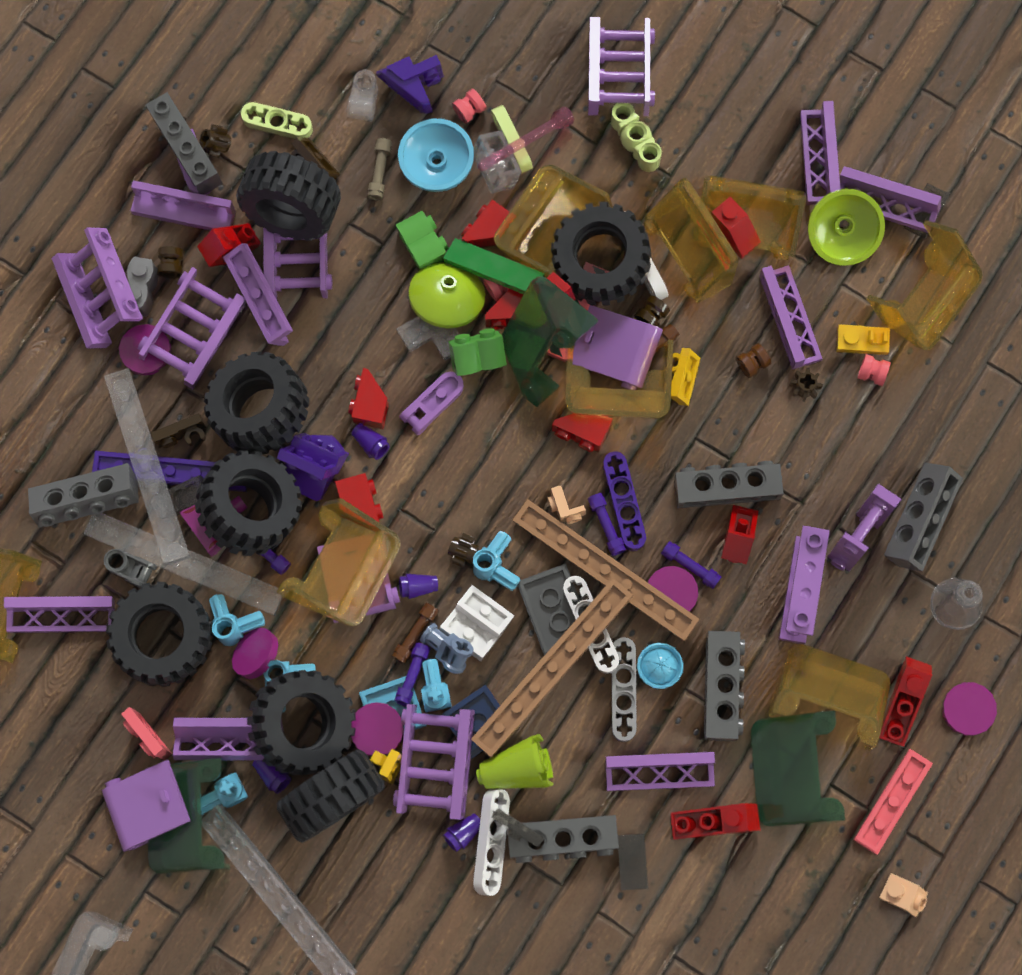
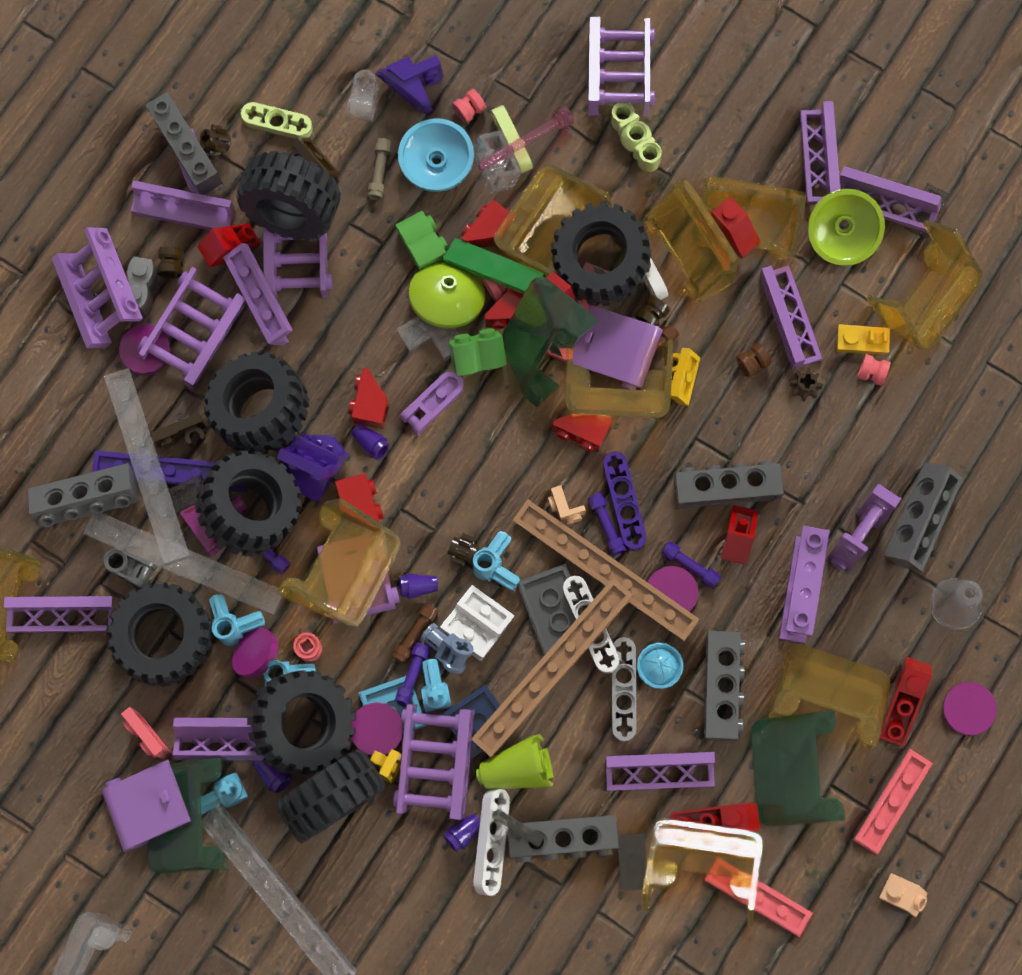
(307, 647): none -> coral wheel
(707, 851): none -> clear yellow windscreen
(769, 904): none -> coral tile

